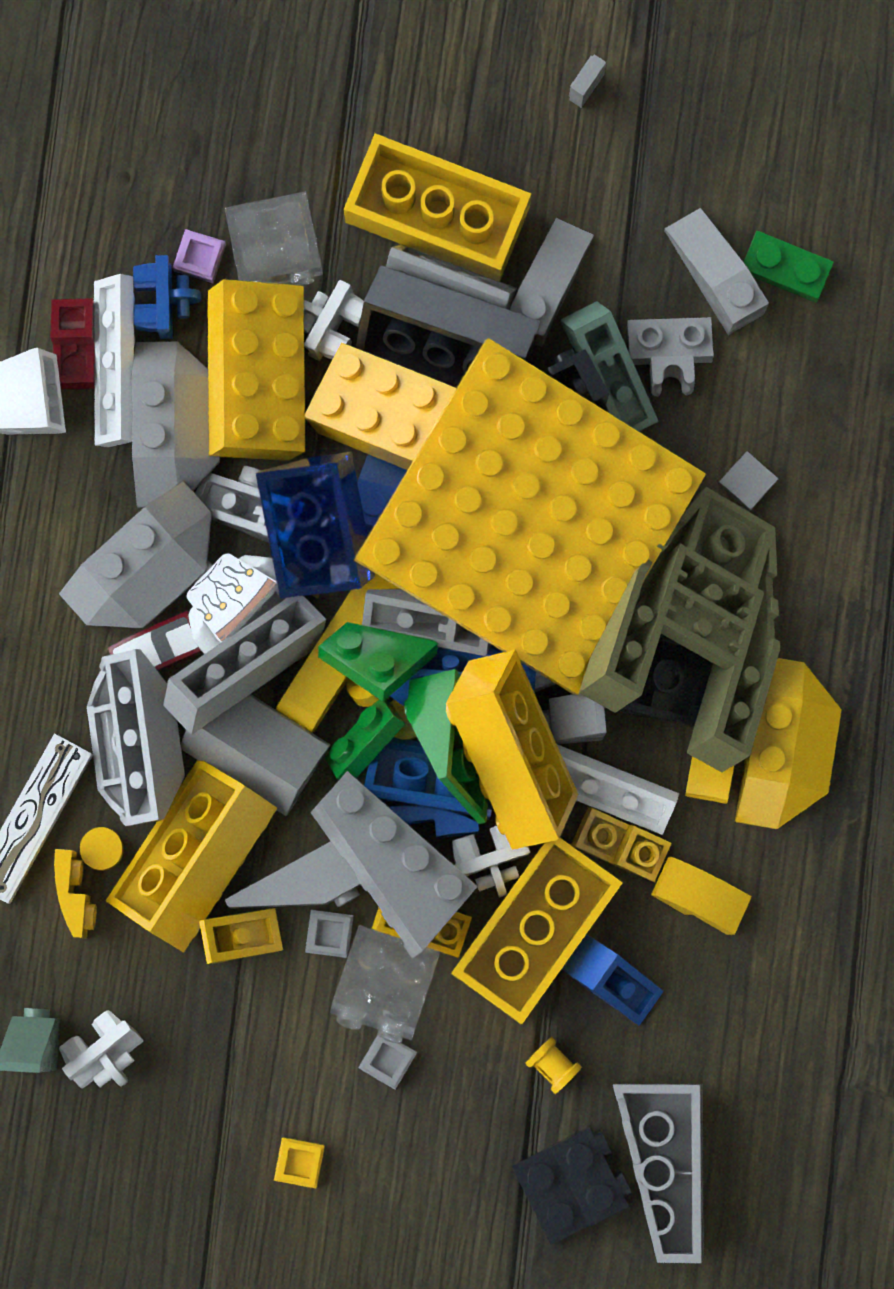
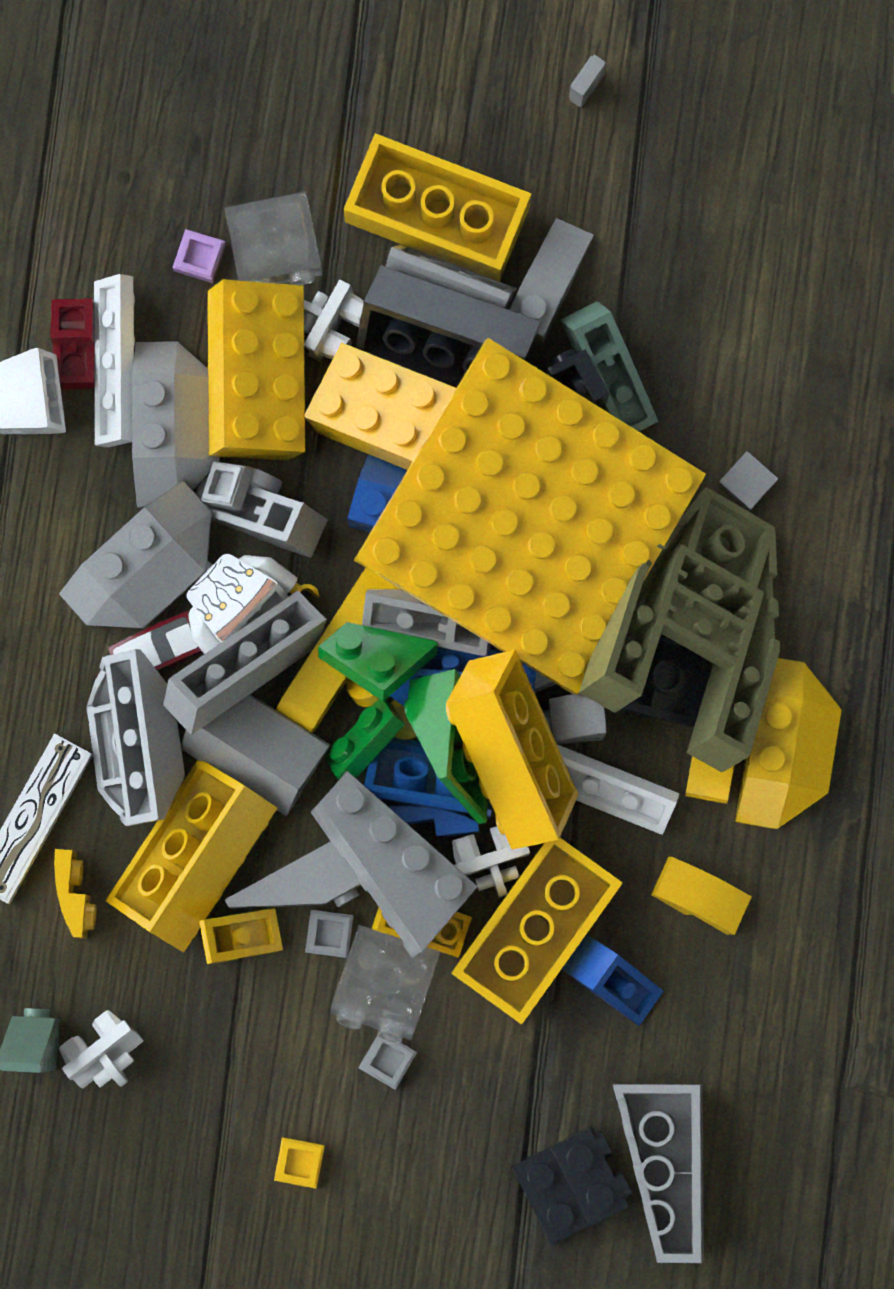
(101, 848): yellow tile -> none
(158, 278): blue hips -> none
(226, 486): none -> light grey tile
(314, 525): clear blue slope -> none
(553, 1065): yellow bush -> none
(621, 844): yellow slope -> none
(670, 348): light grey plate -> none
(717, 271): light grey slope -> none
(787, 266): green plate -> none

